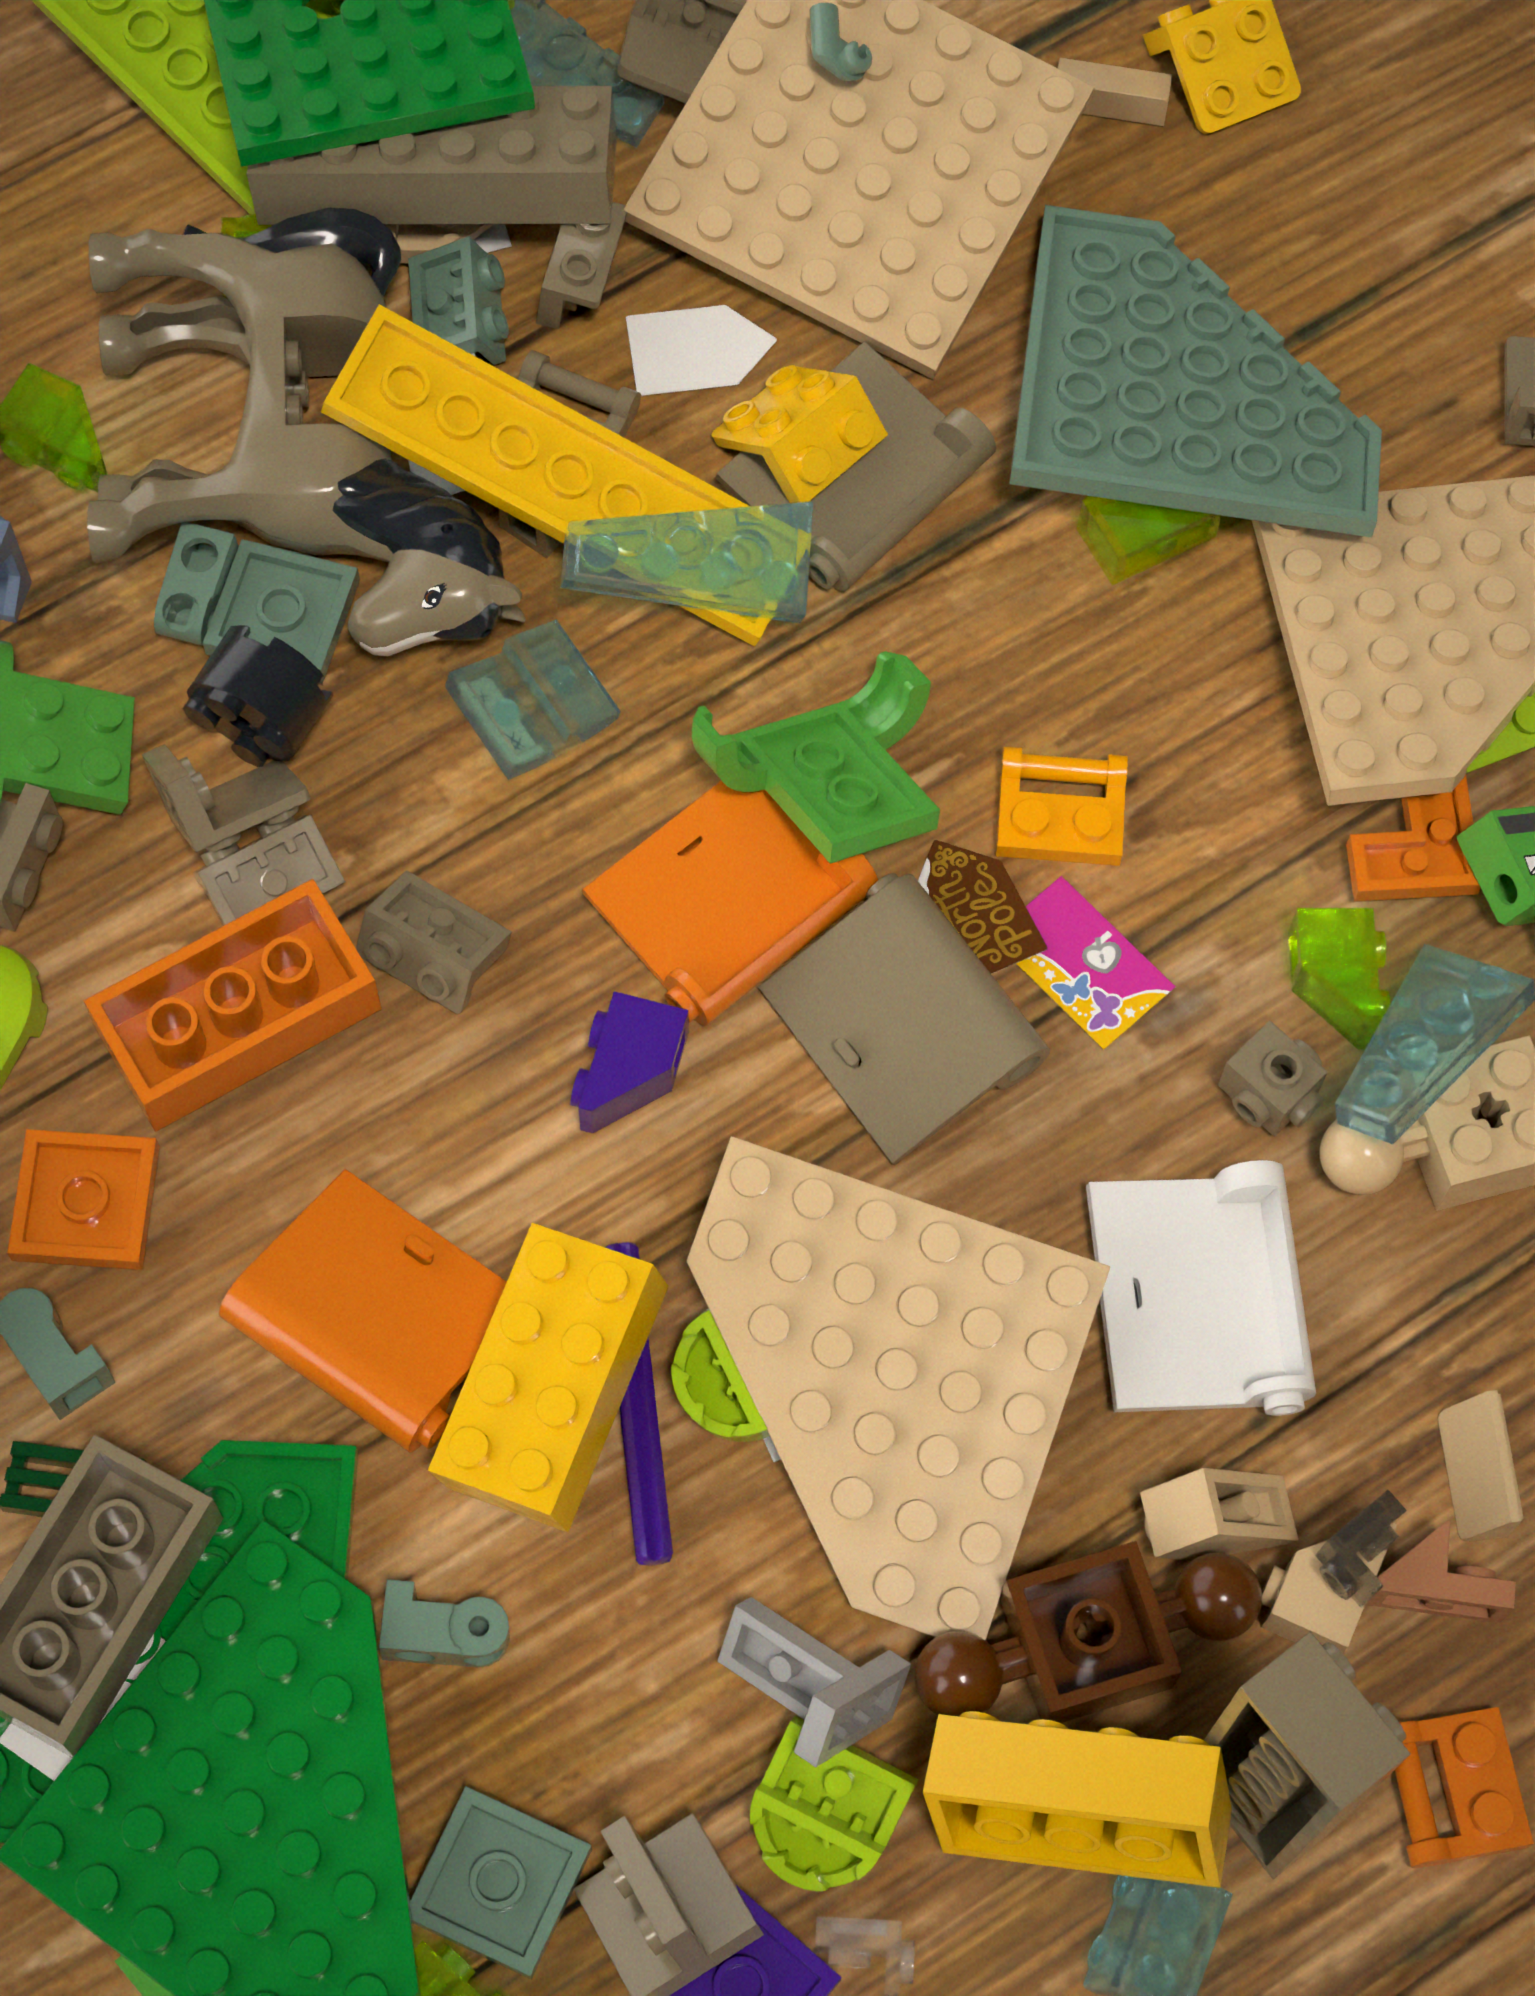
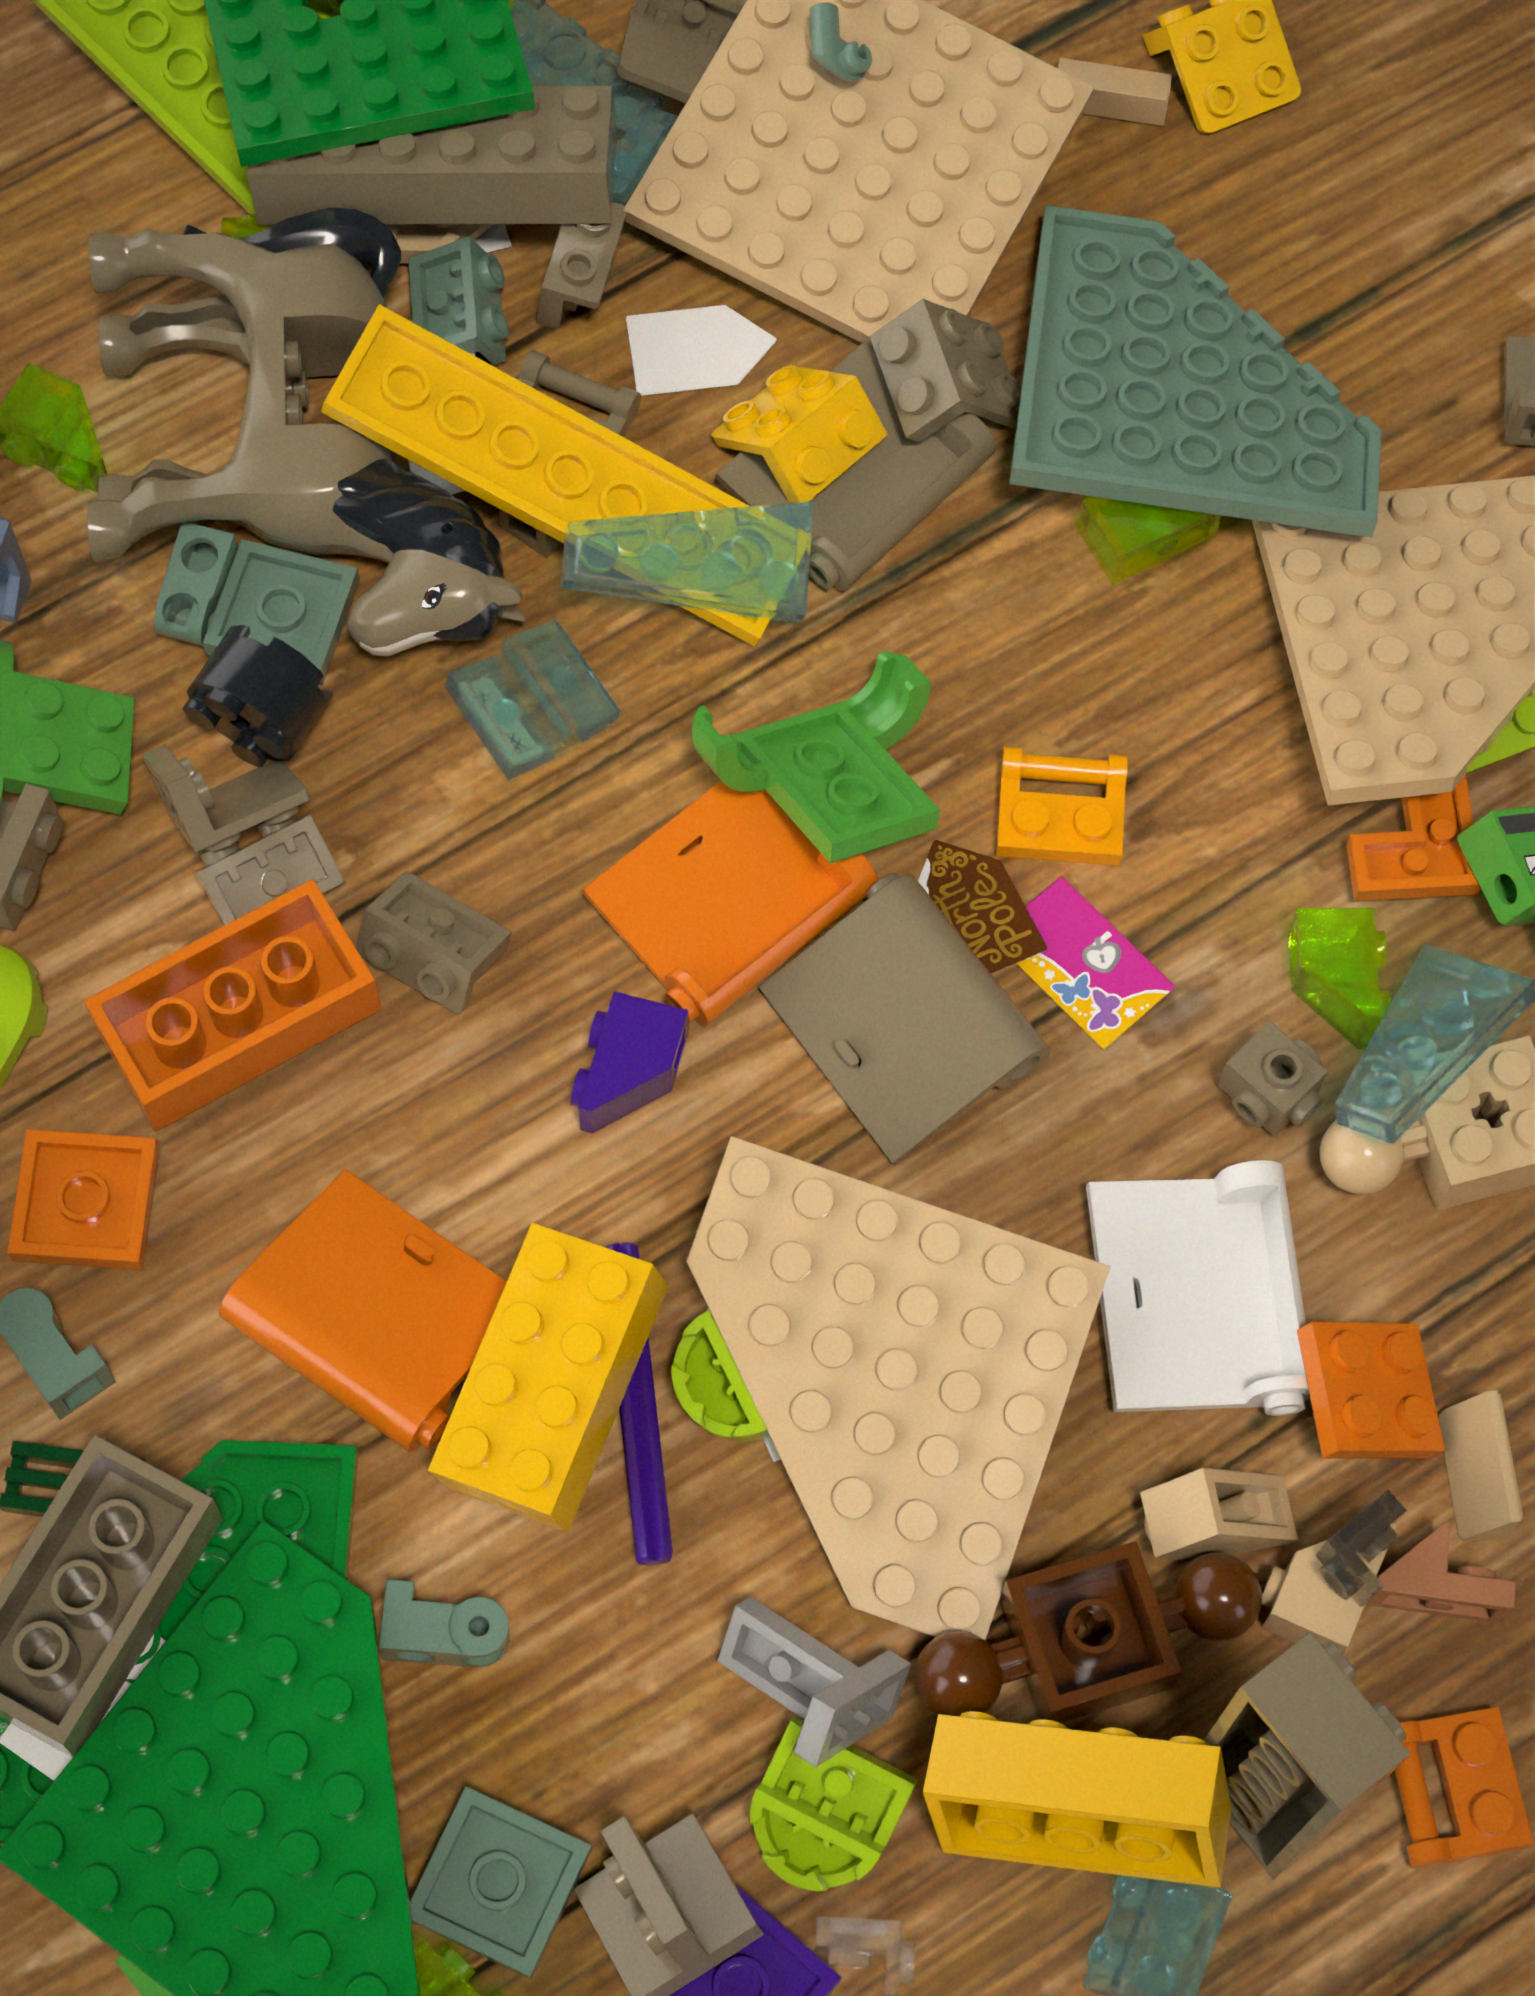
(638, 150): none -> clear light blue slope
(942, 367): none -> dark tan bracket
(1370, 1390): none -> orange plate

